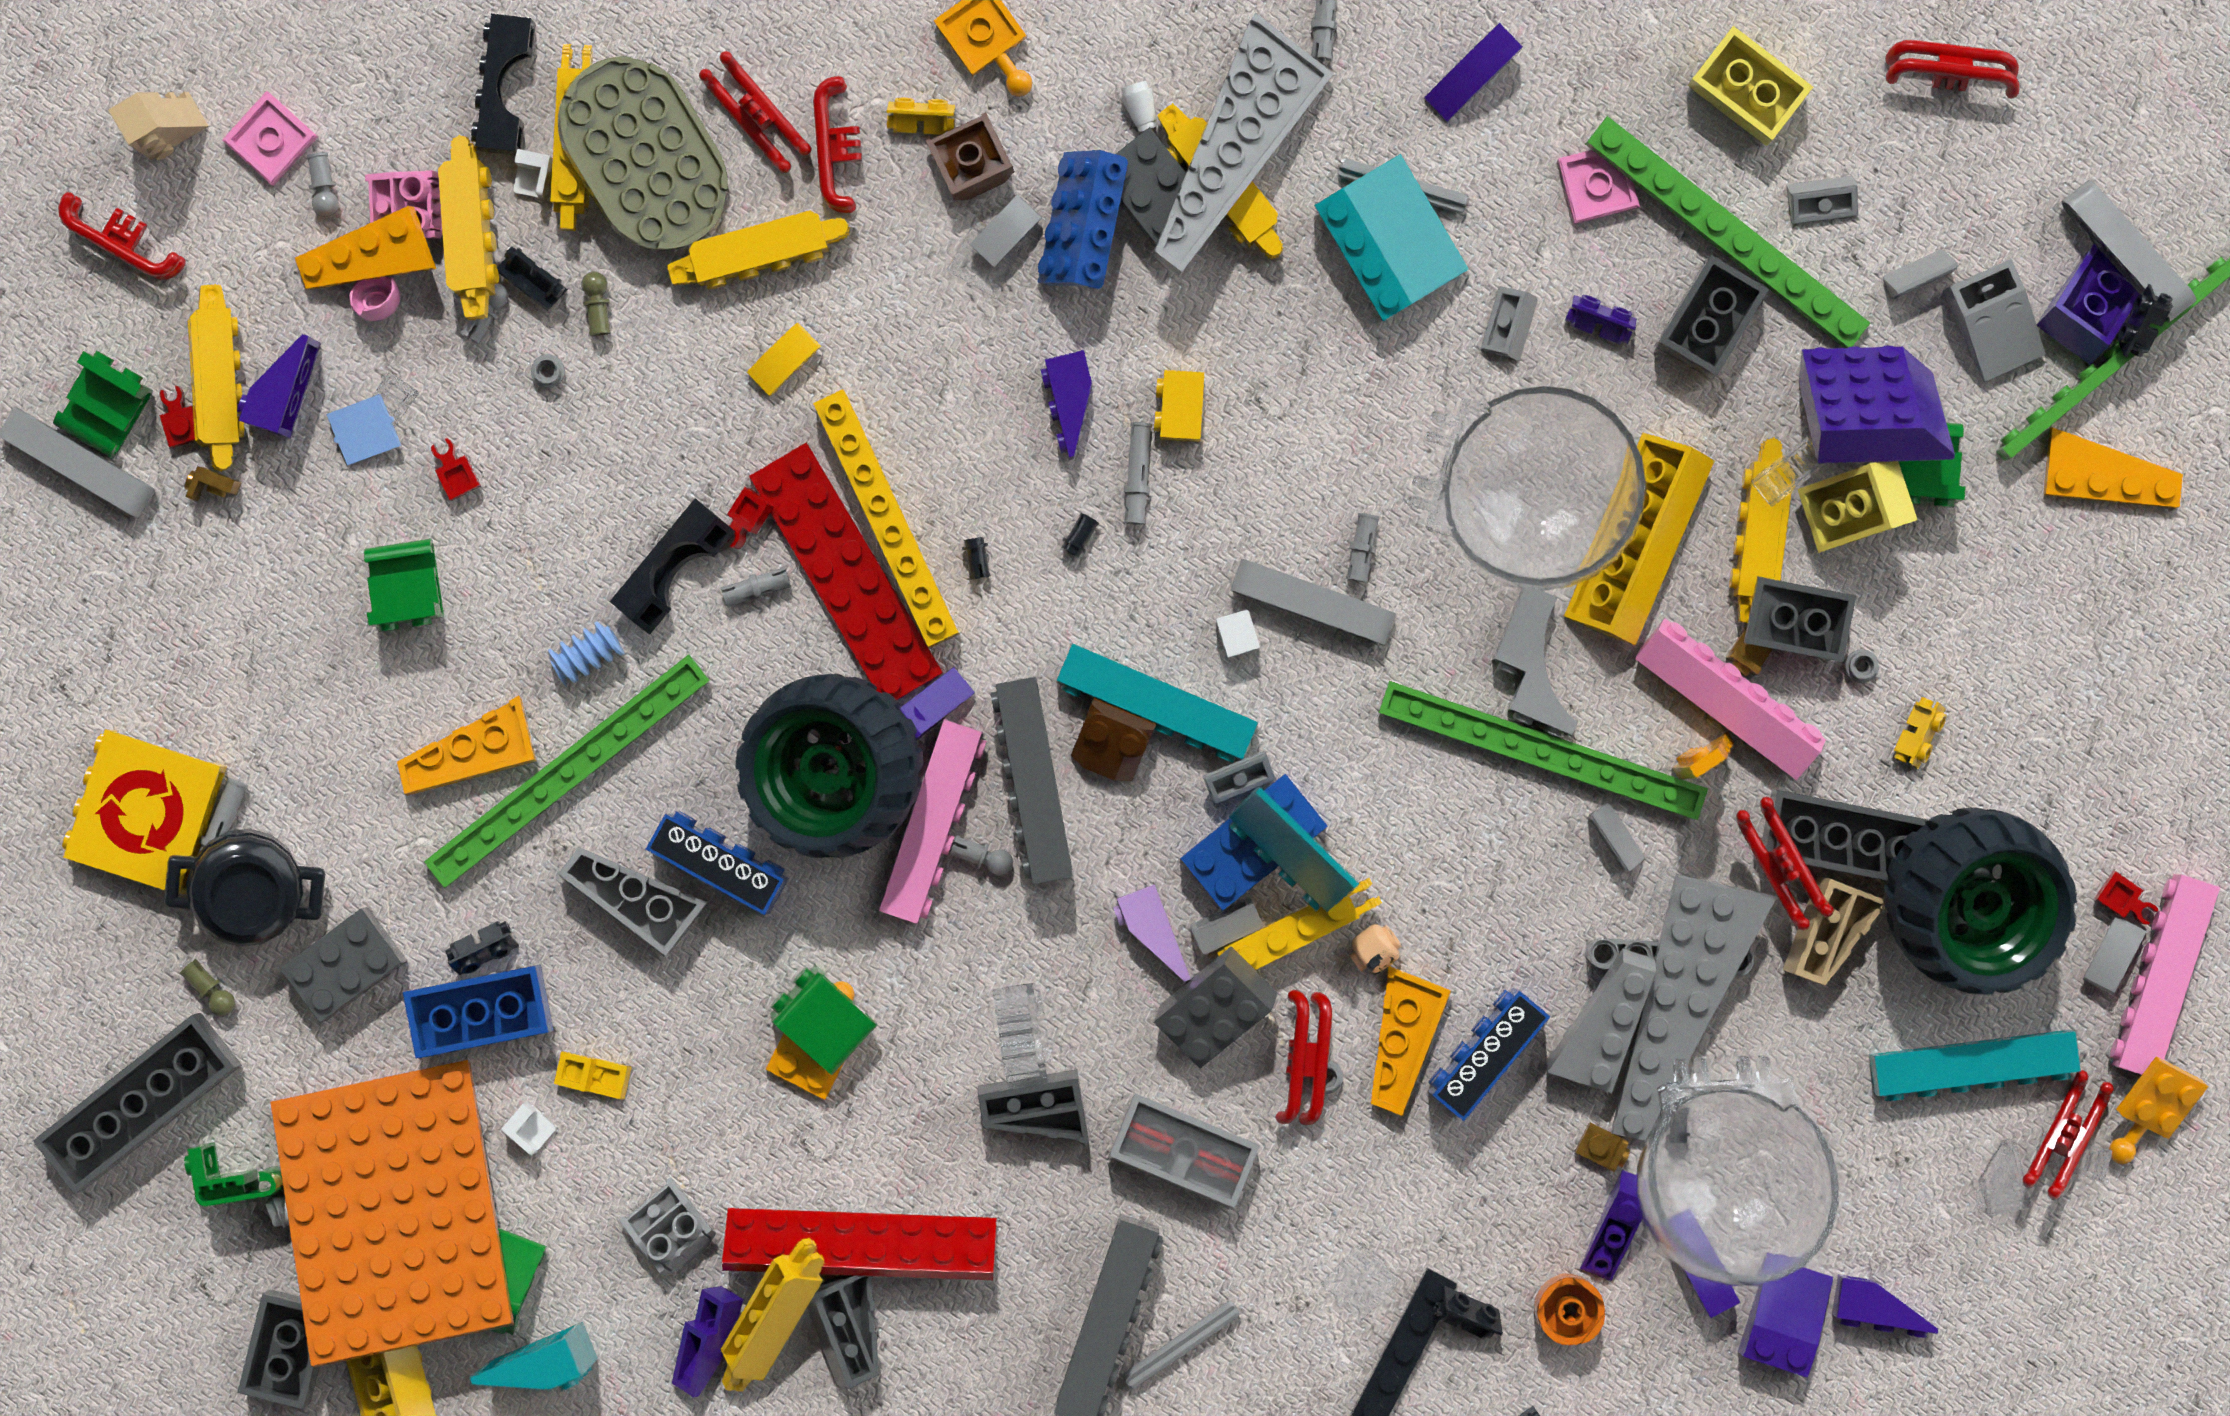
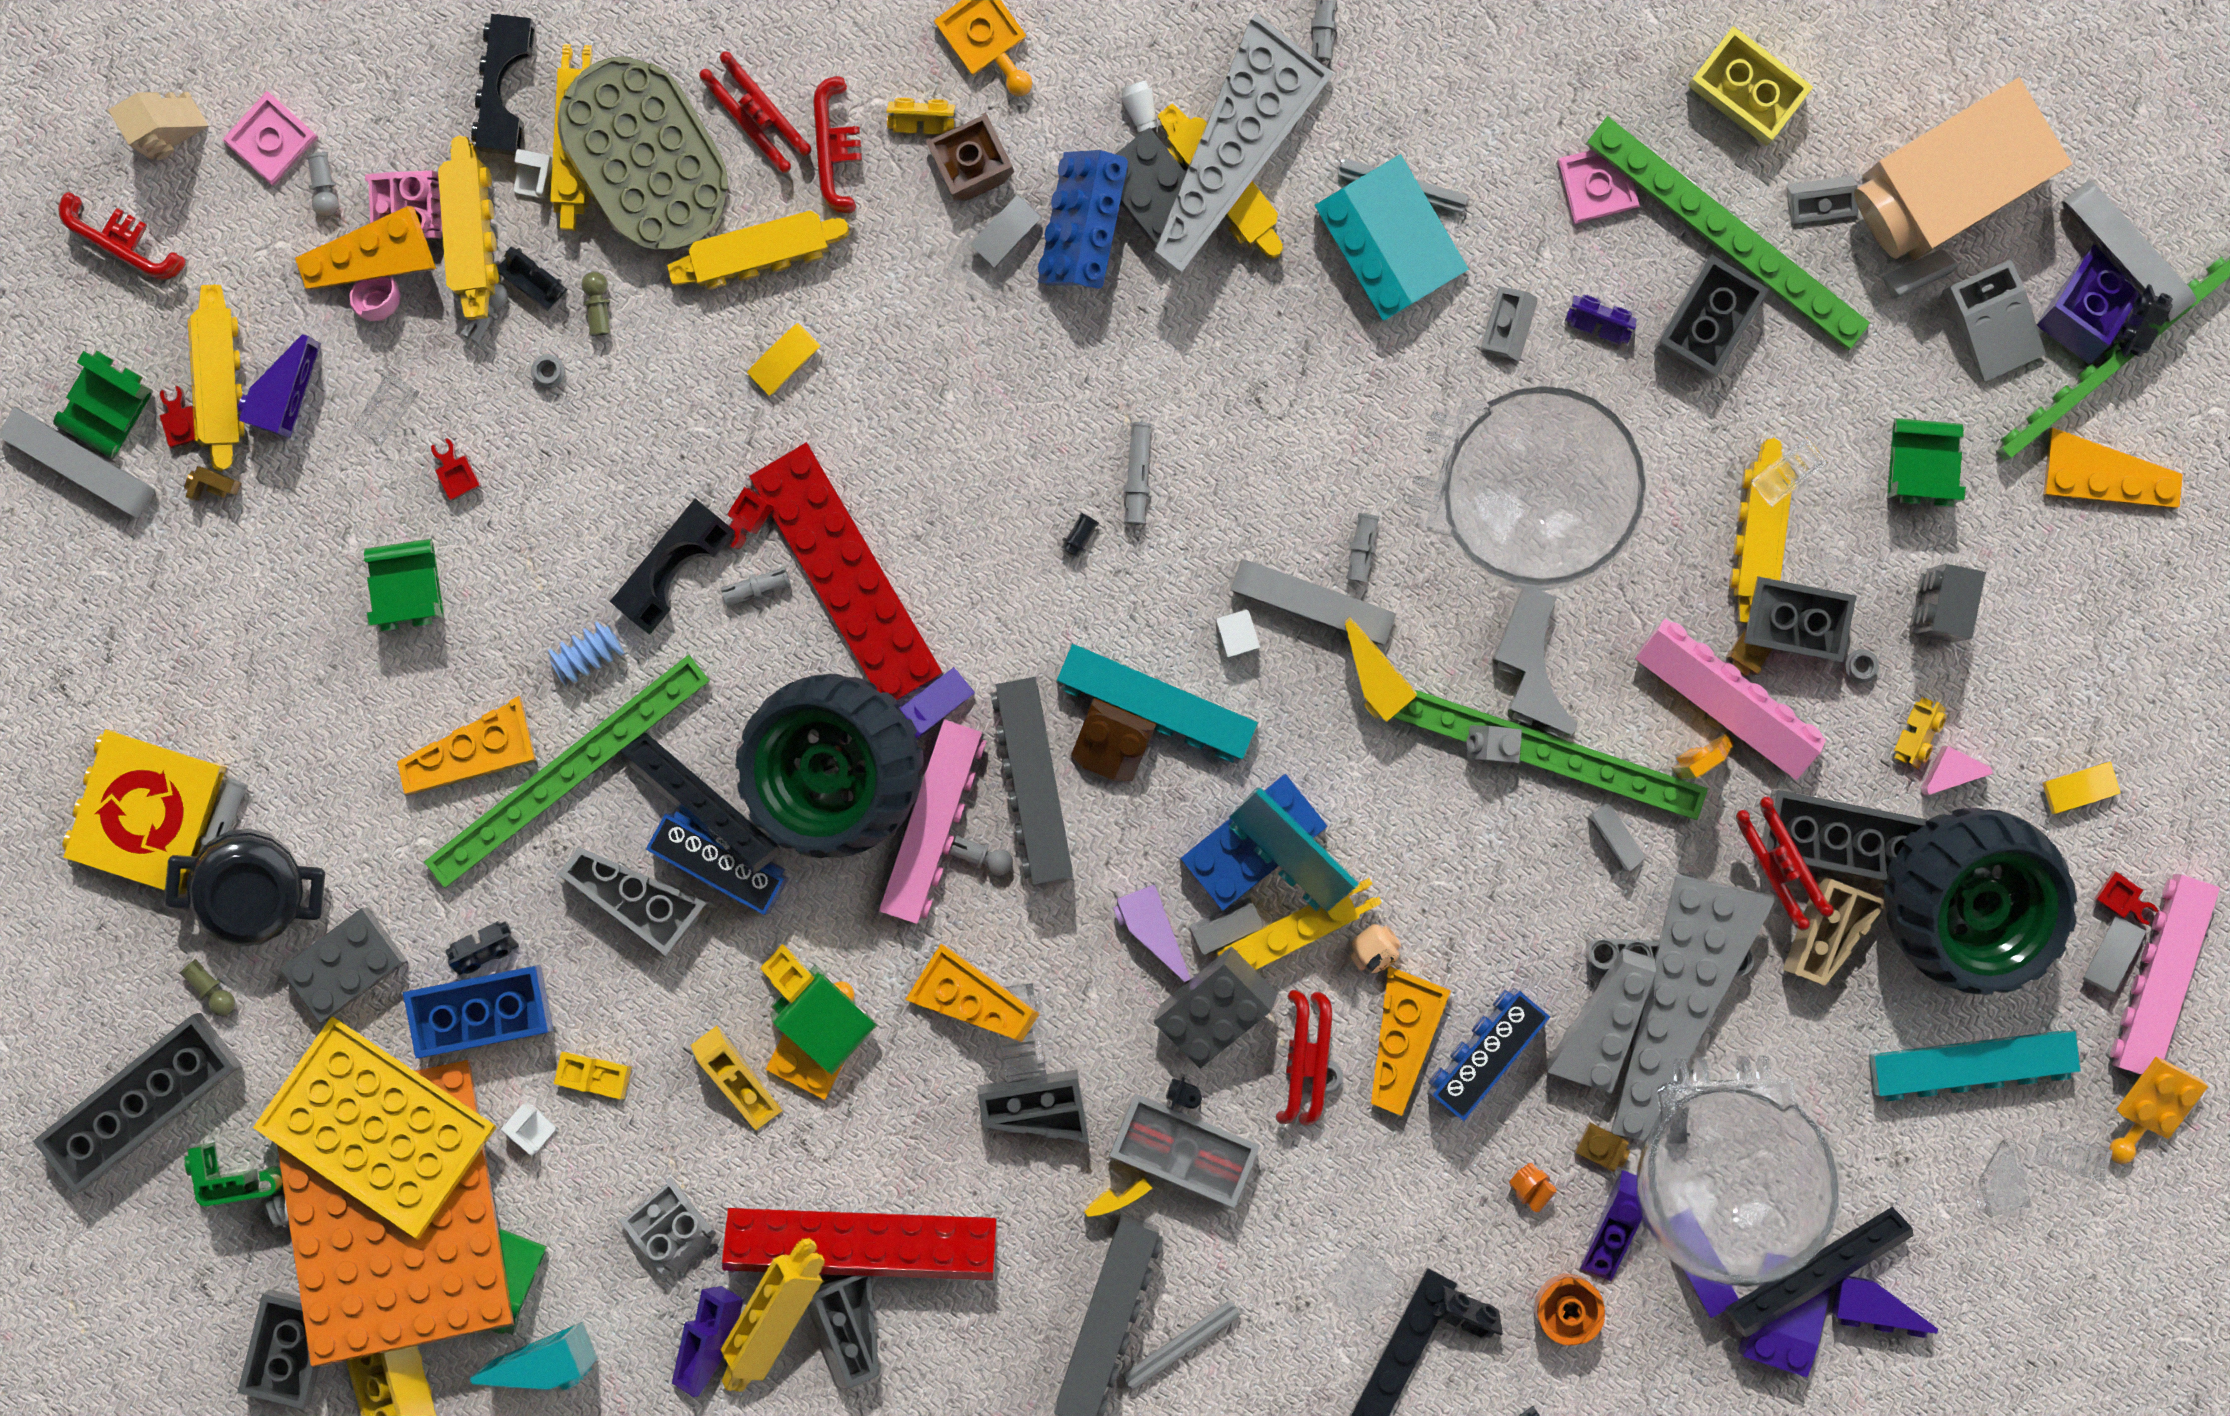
(363, 429): light blue piece -> none
(375, 1127): none -> yellow plate
(700, 802): none -> black plate
(735, 1077): none -> yellow slope
(787, 973): none -> yellow slope
(886, 518): yellow brick -> none
(968, 994): none -> light orange wing
(976, 558): black pin -> none
(1071, 389): dark purple slope -> none
(1109, 1201): none -> yellow slope
(1181, 405): yellow brick -> none
(1183, 1093): none -> black hinge
(1239, 777): light grey slope -> none
(1380, 681): none -> yellow slope
(1473, 72): dark purple slope -> none
(1494, 743): none -> light grey bracket
(1532, 1187): none -> orange piece
(1624, 592): yellow slope -> none
(1821, 1272): none -> black plate
(1857, 504): light yellow brick -> none
(1872, 406): dark purple slope -> none
(1948, 603): none -> dark grey brick
(1952, 769): none -> bright pink slope
(1953, 64): red piece -> none
(1960, 172): none -> light nougat container
(2068, 1136): red piece -> none
(2081, 787): none -> yellow slope

